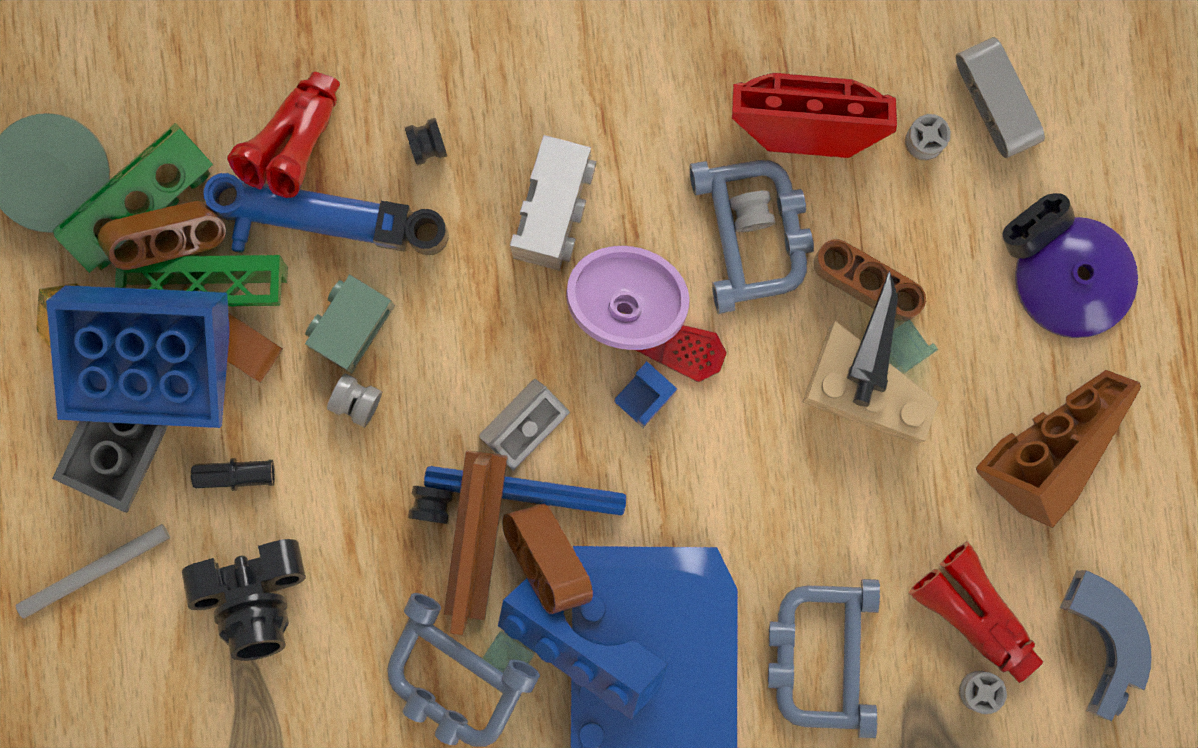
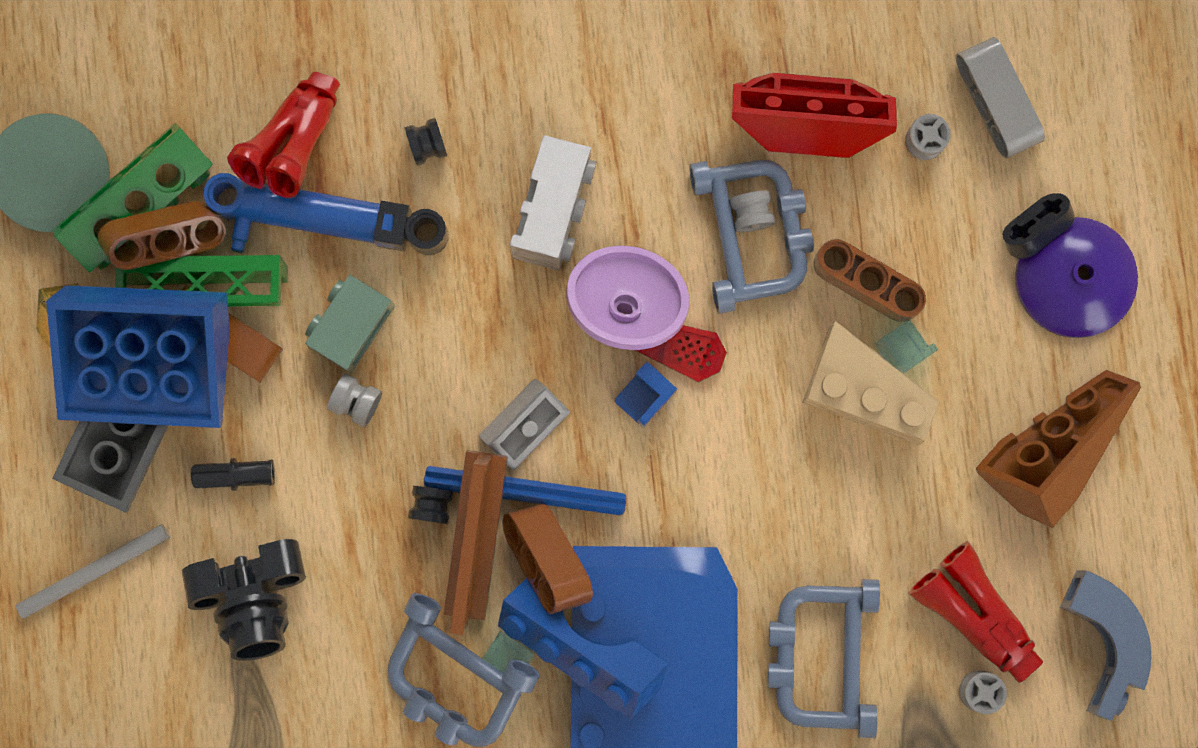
(873, 355): black bar -> none

